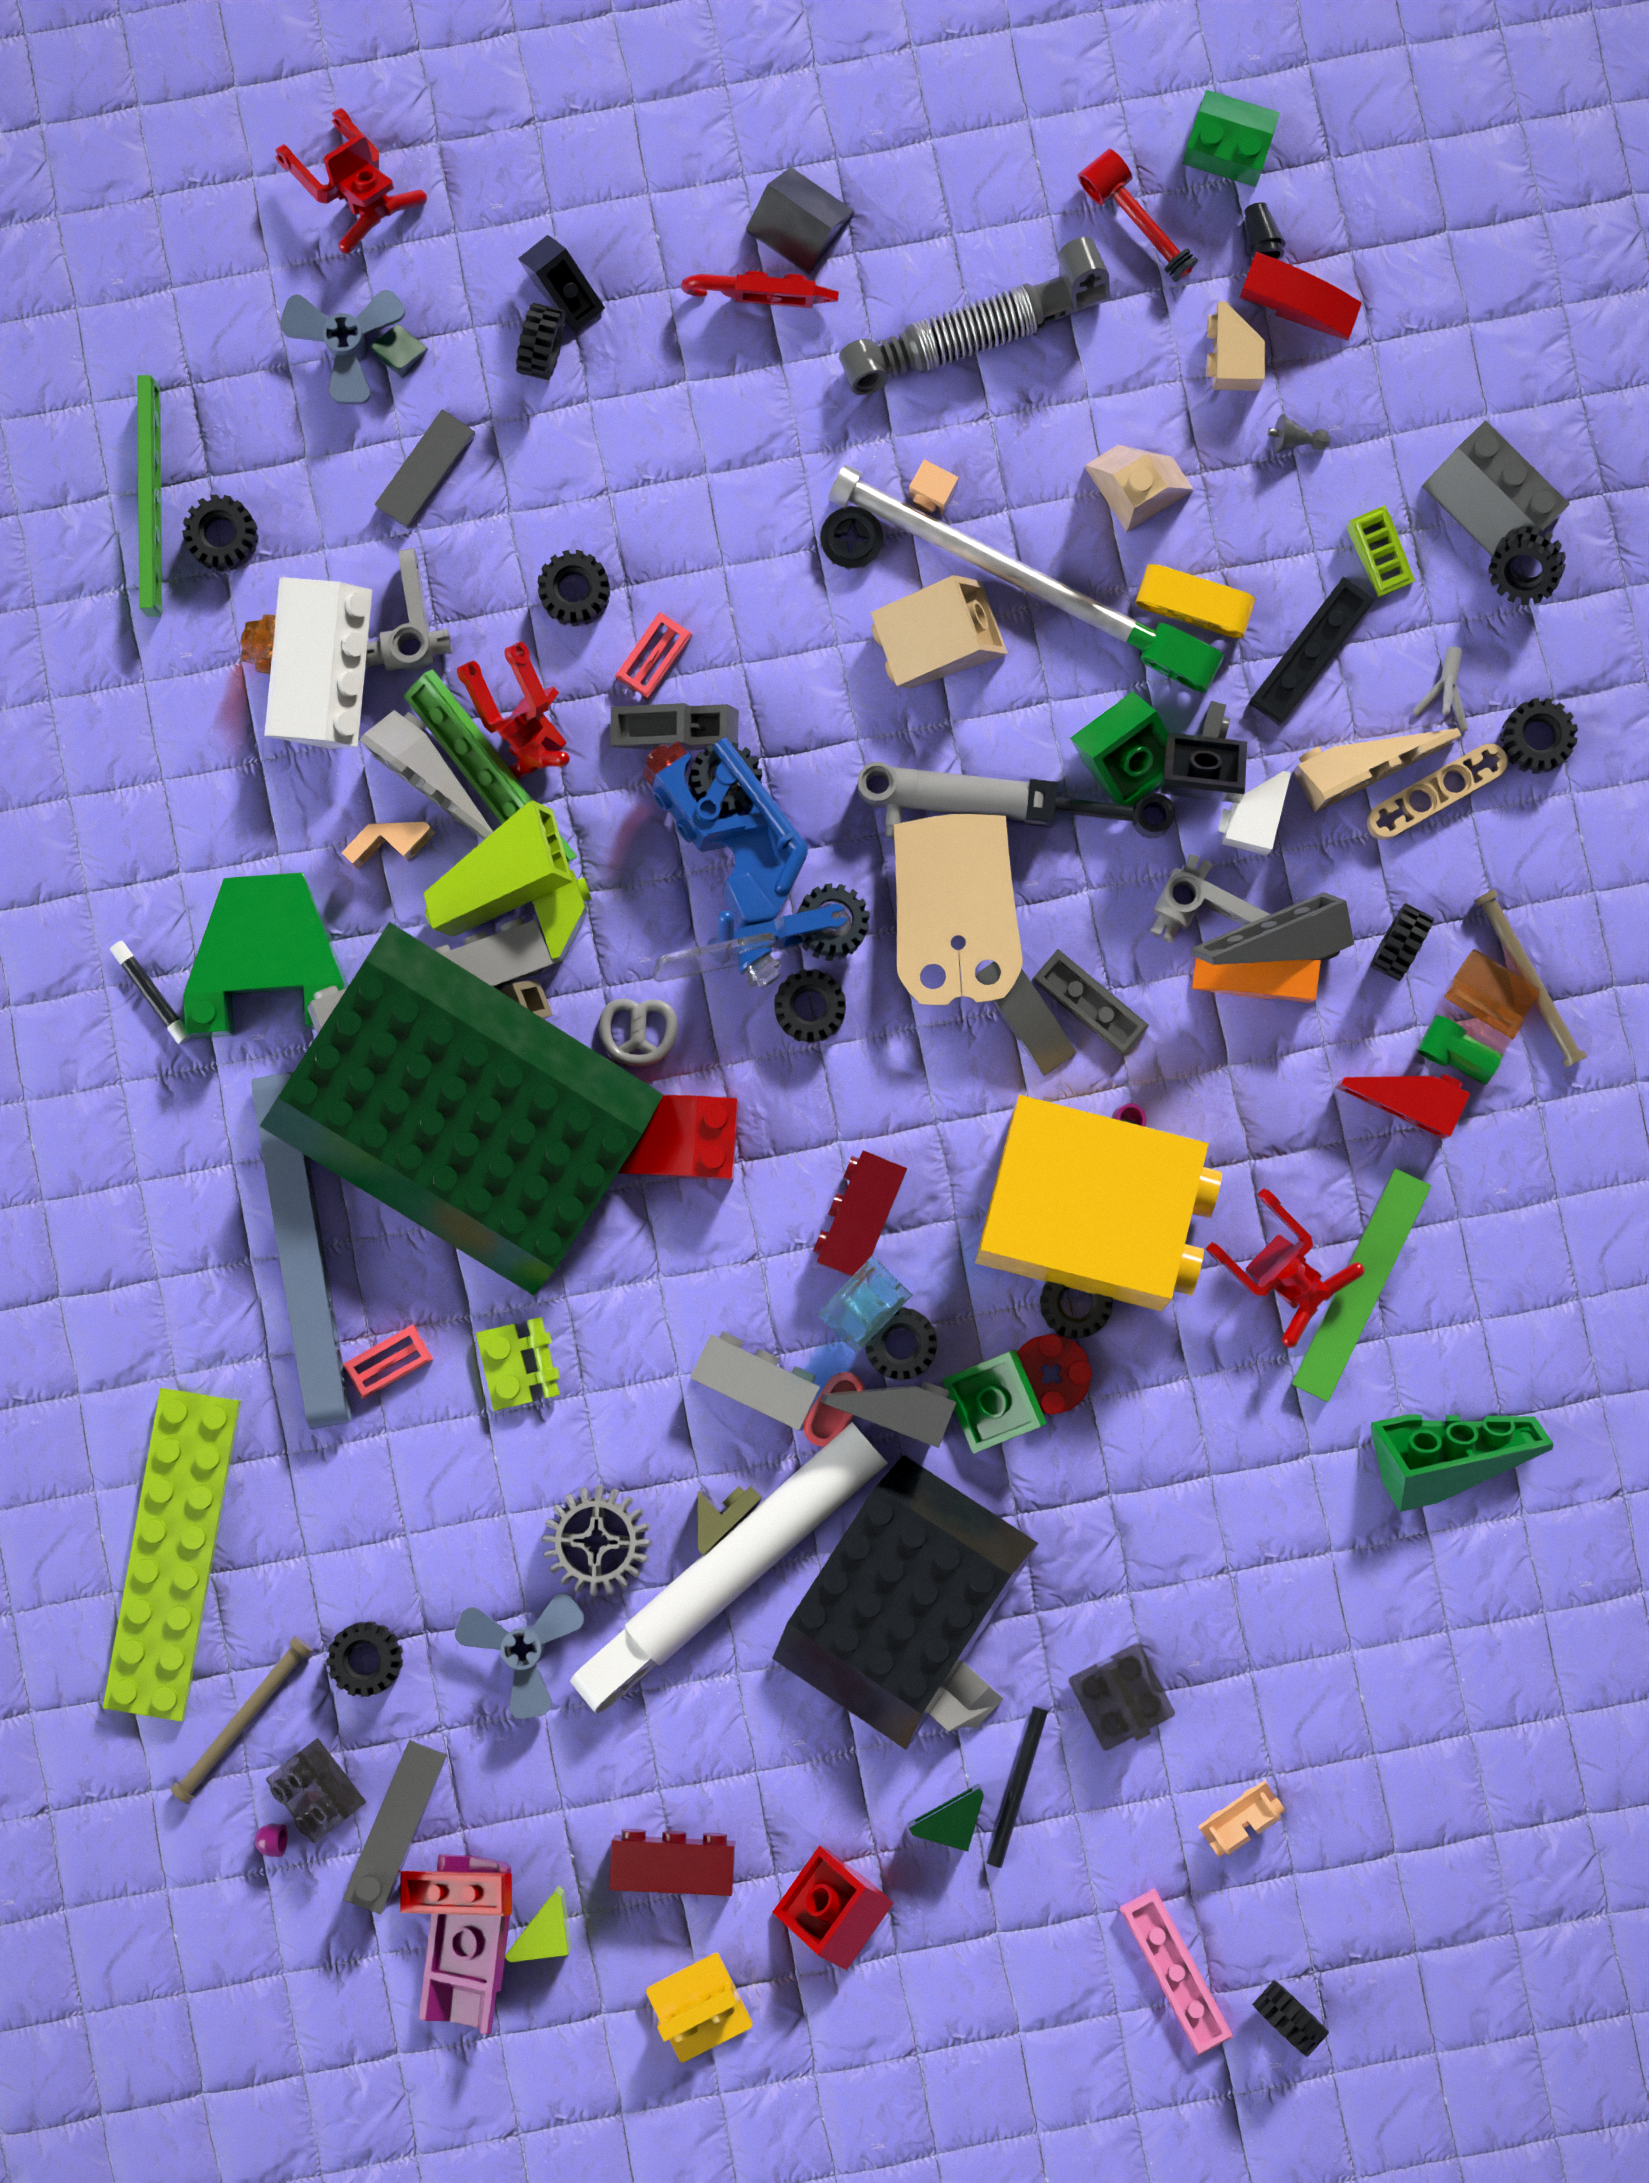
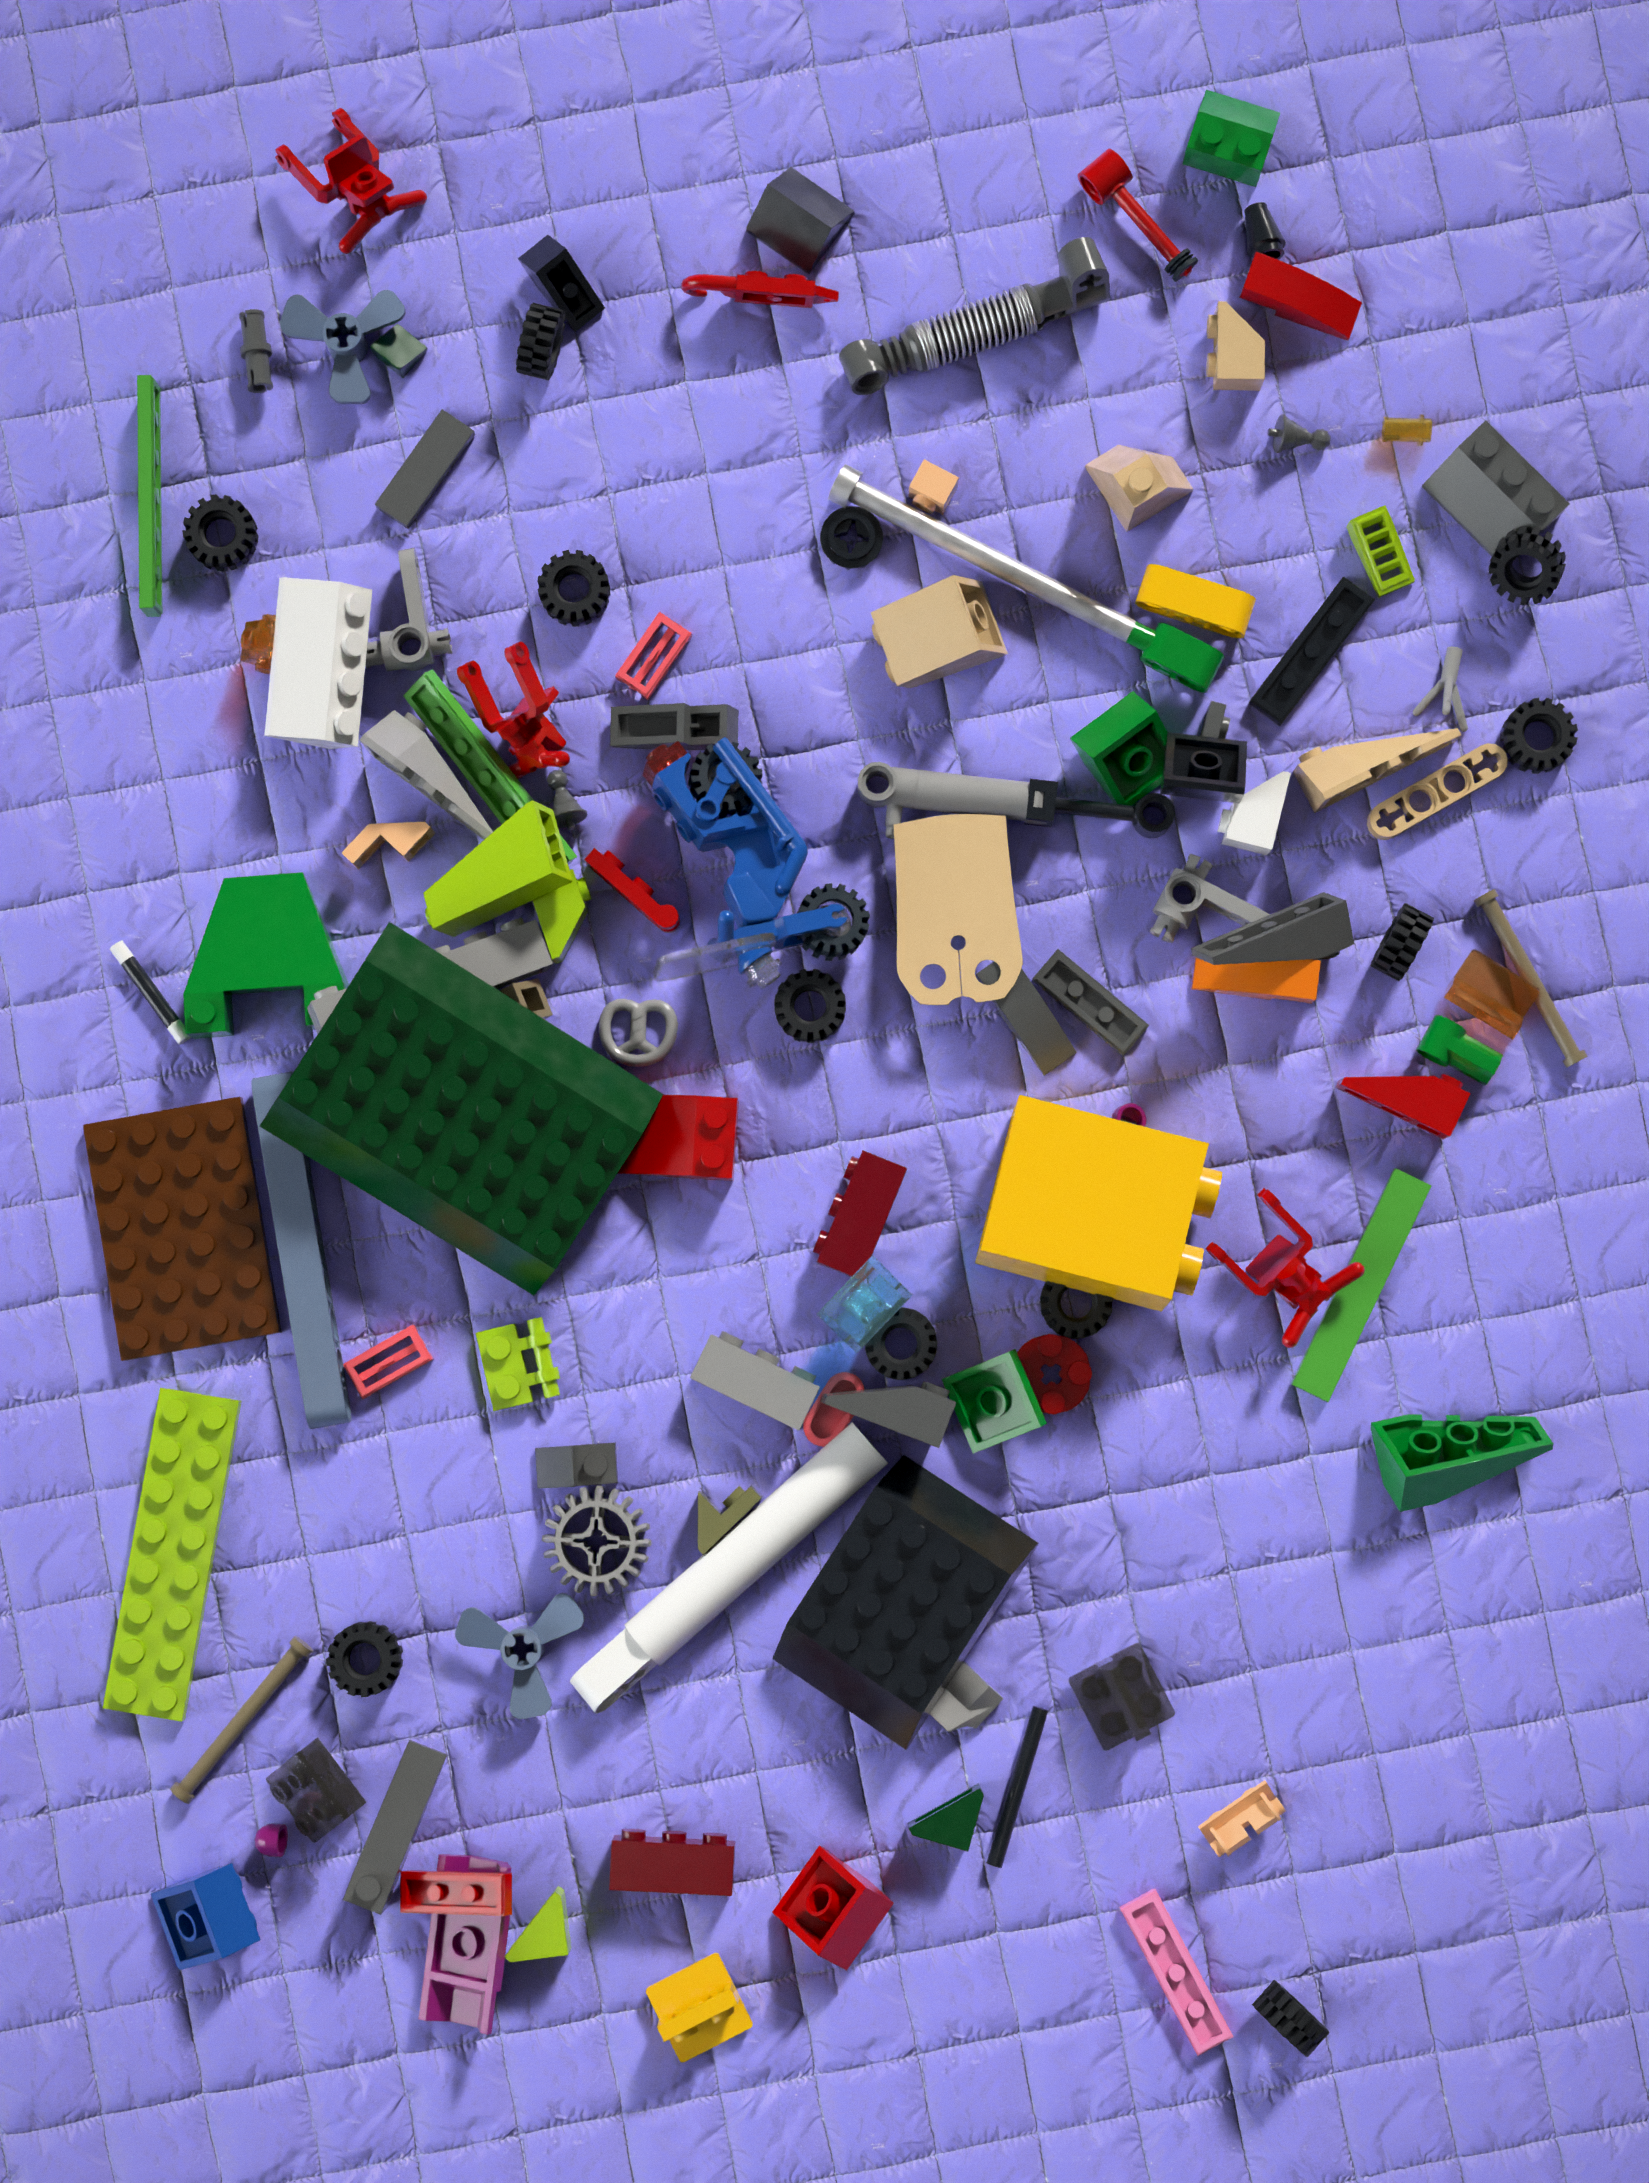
(181, 1228): none -> reddish brown plate
(206, 1917): none -> blue slope
(256, 351): none -> dark grey pin
(565, 807): none -> dark grey piece
(576, 1465): none -> dark grey slope
(635, 892): none -> red plate
(1407, 429): none -> clear yellow pin

